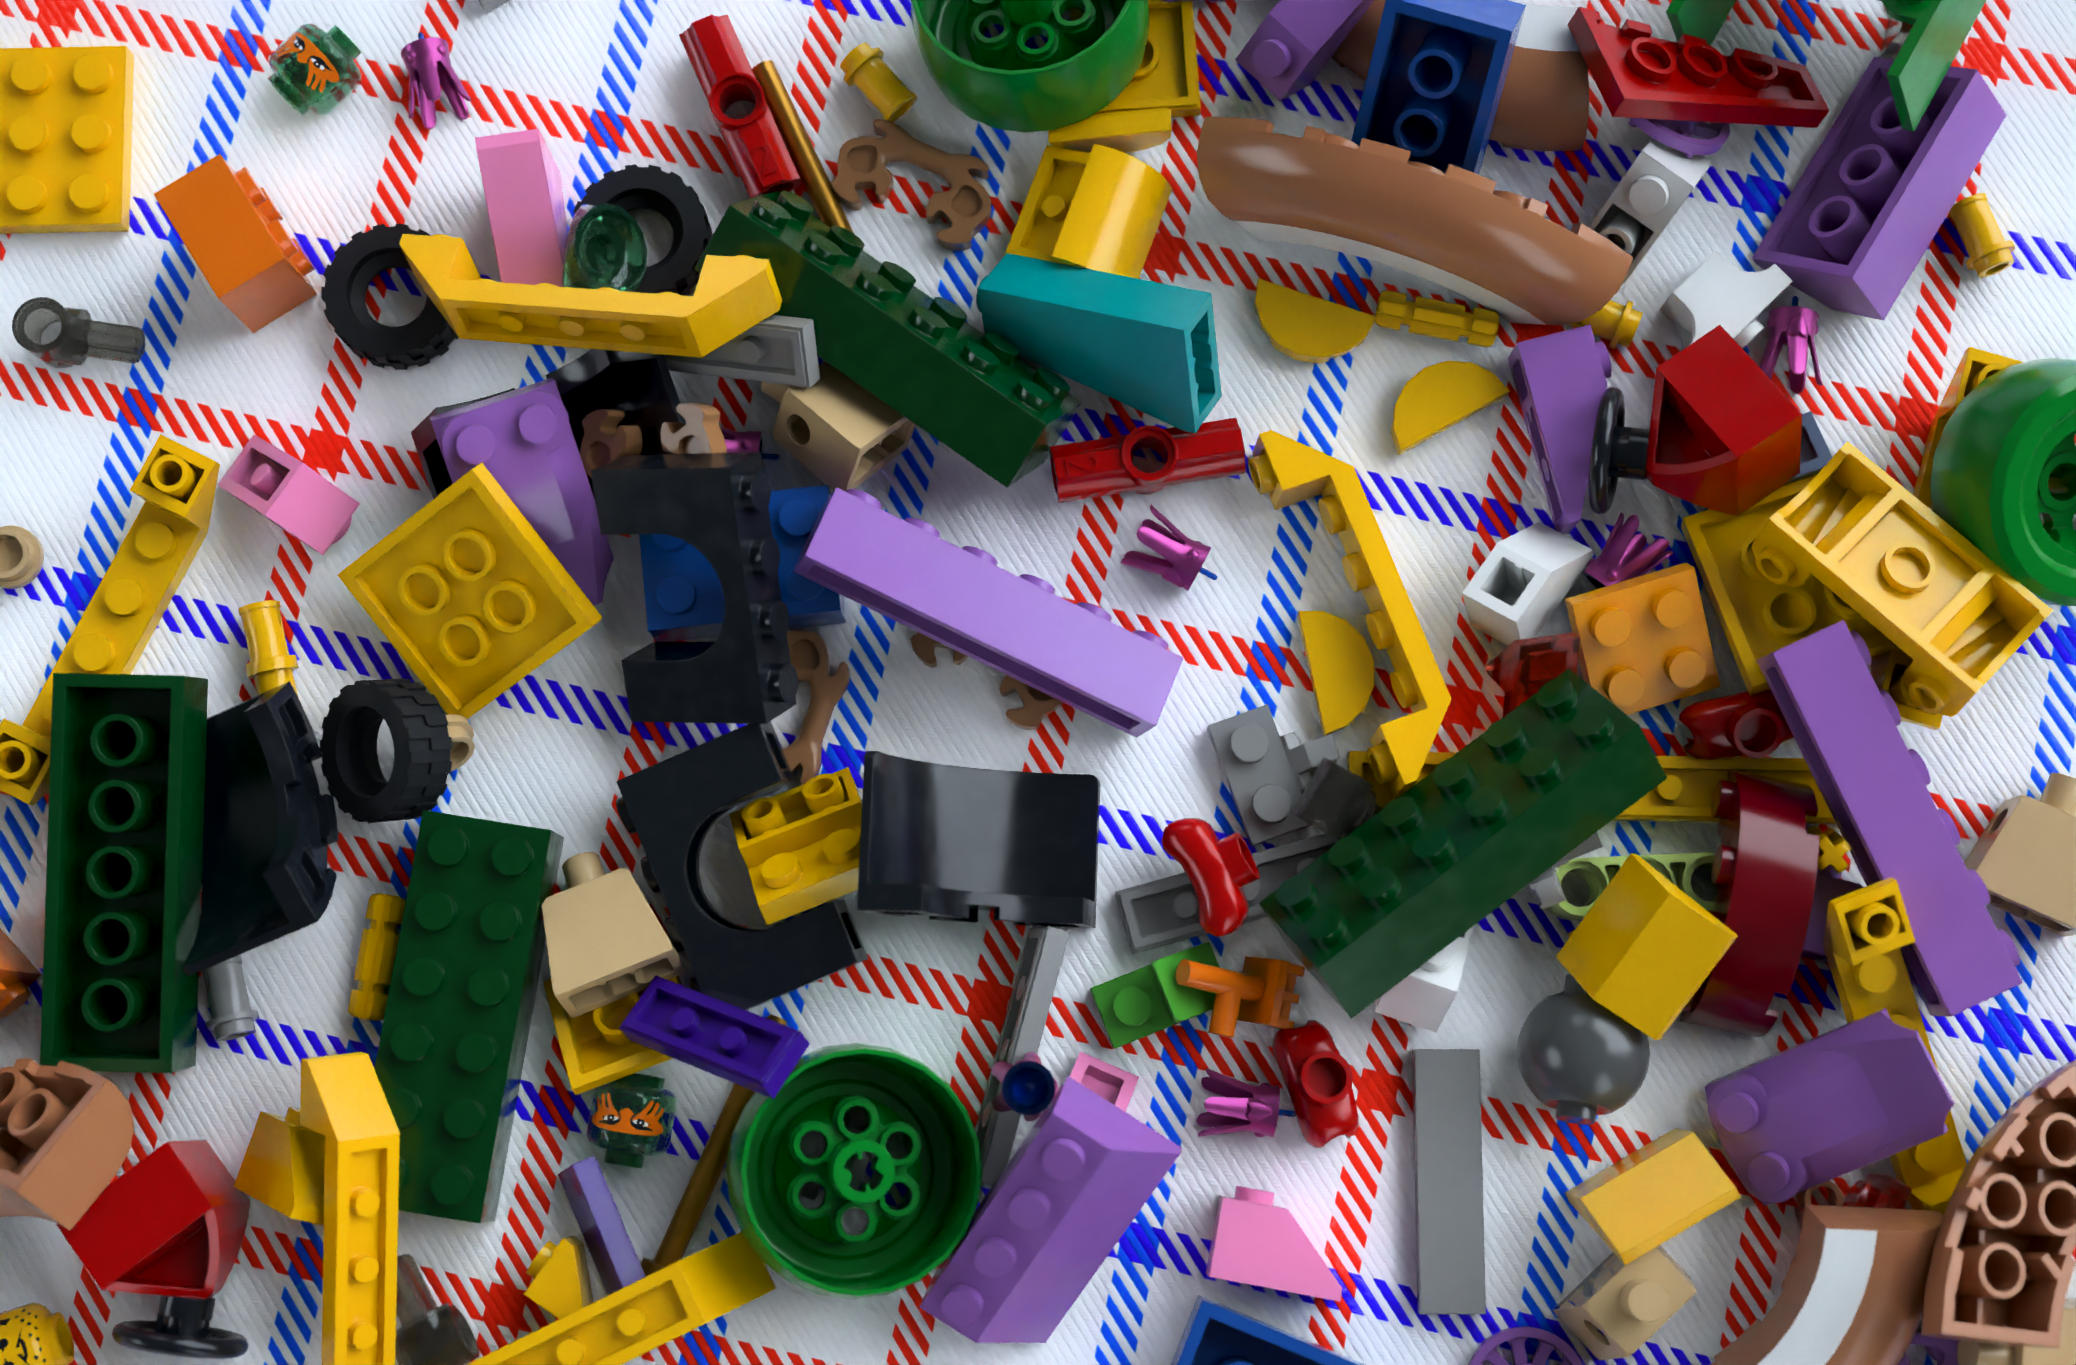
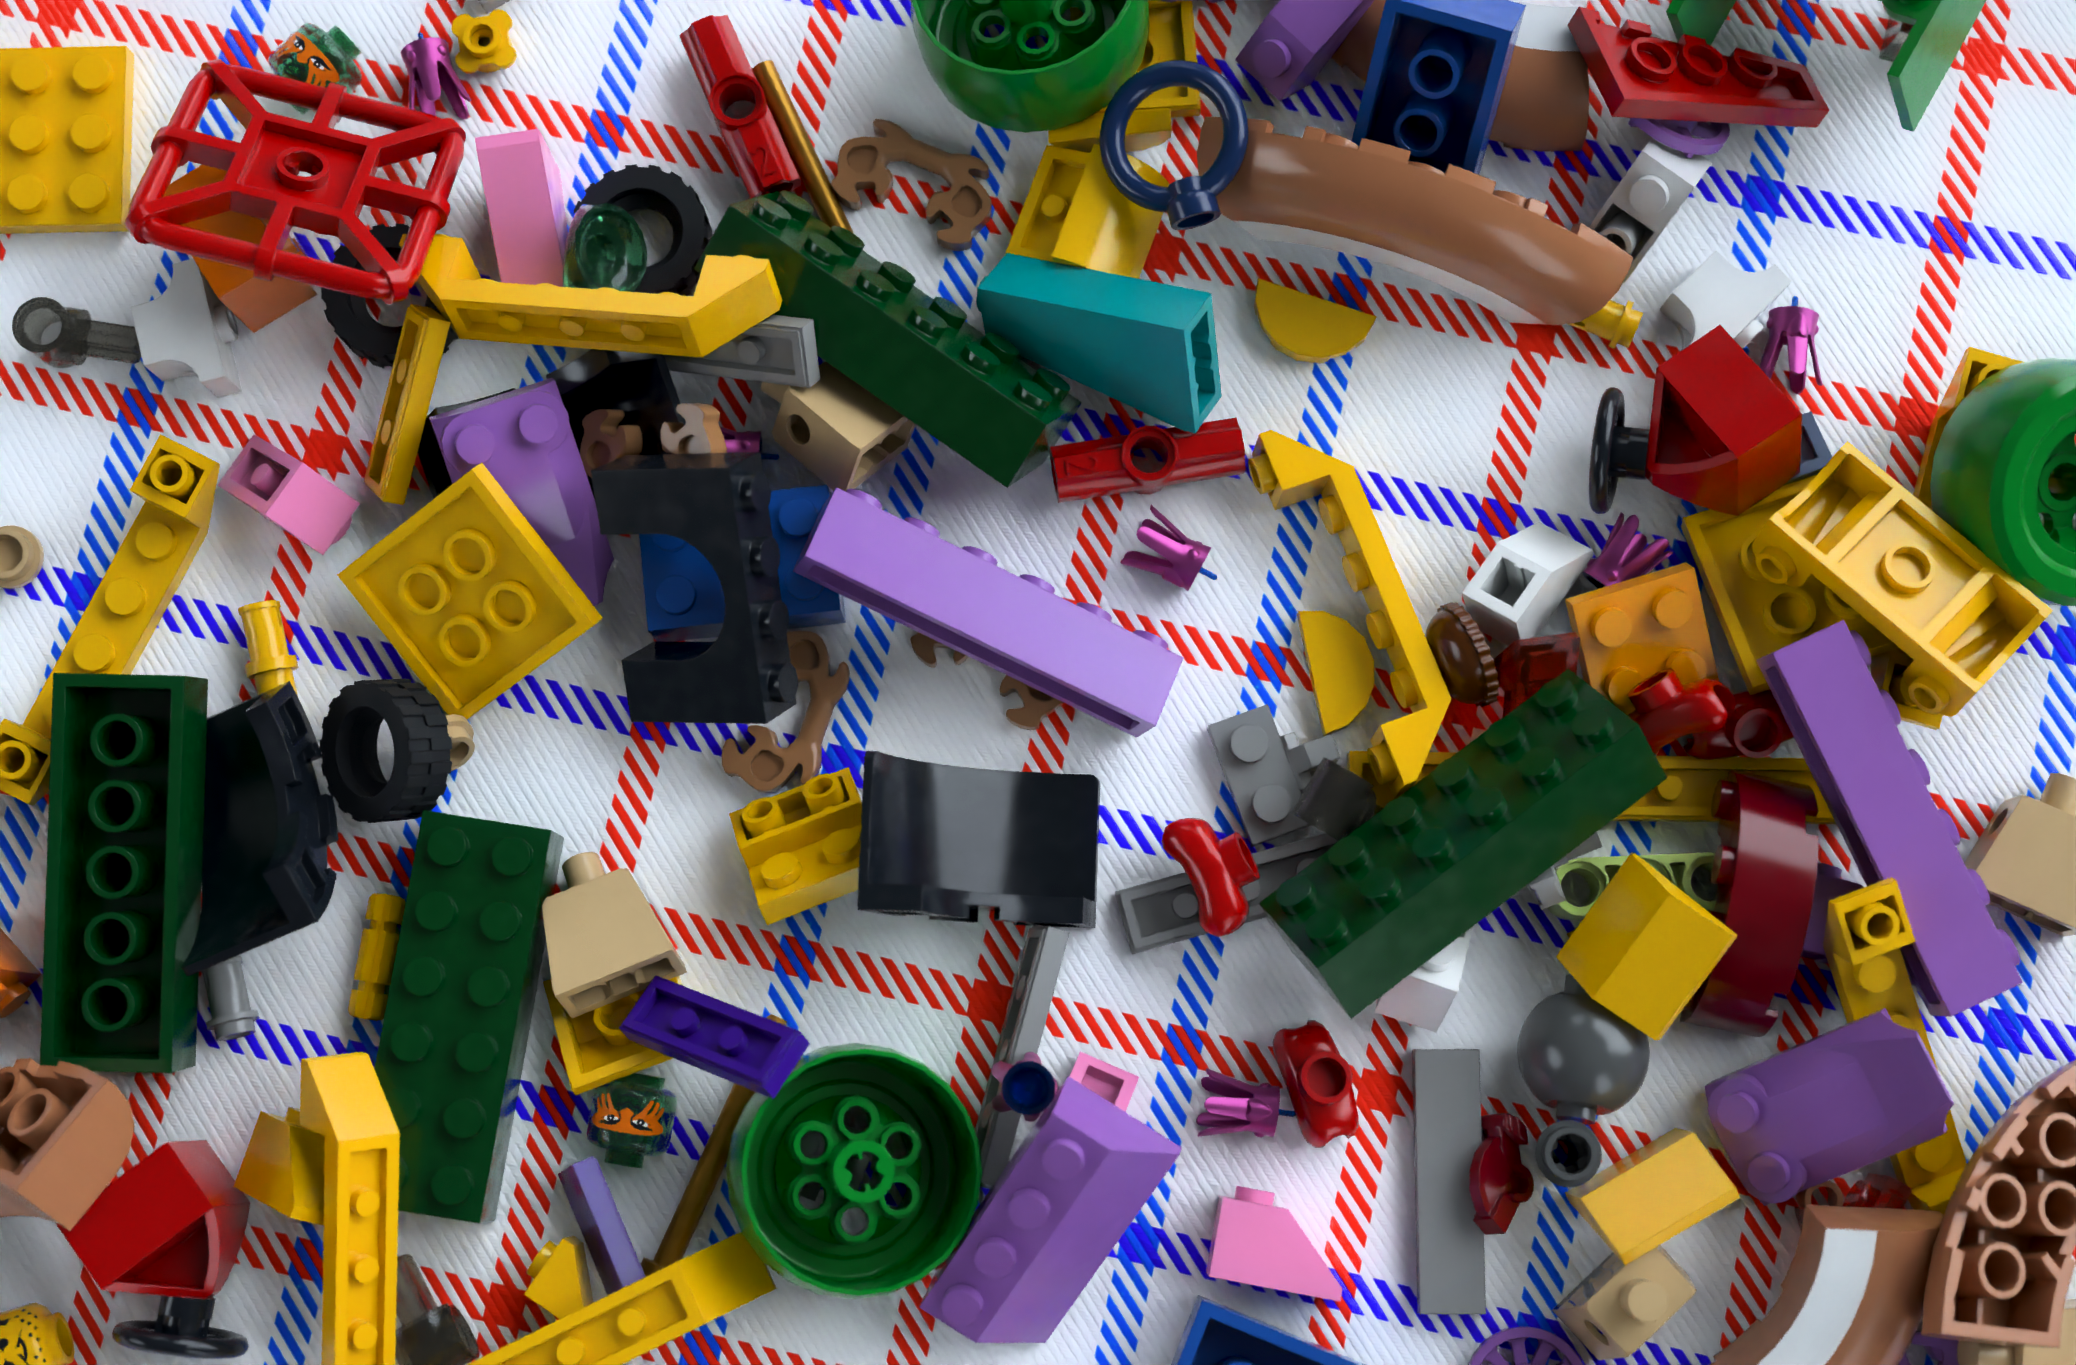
(189, 332): none -> white brick
(266, 185): none -> red plate
(406, 403): none -> yellow tile
(489, 58): none -> yellow plate
(671, 813): black arch -> none
(877, 81): yellow pin -> none
(1152, 998): bright green slope -> none
(1192, 199): none -> dark blue piece
(1255, 996): orange arm -> none
(1437, 318): yellow axle -> none
(1440, 399): yellow tile -> none
(1462, 656): none -> reddish brown hat
(1497, 1175): none -> dark red piece
(1559, 394): medium lavender slope -> none
(1582, 1158): none -> dark grey cone
(1675, 710): none -> red piece
(1831, 849): yellow axle -> none
(1879, 191): medium lavender slope -> none
(1981, 236): yellow pin -> none

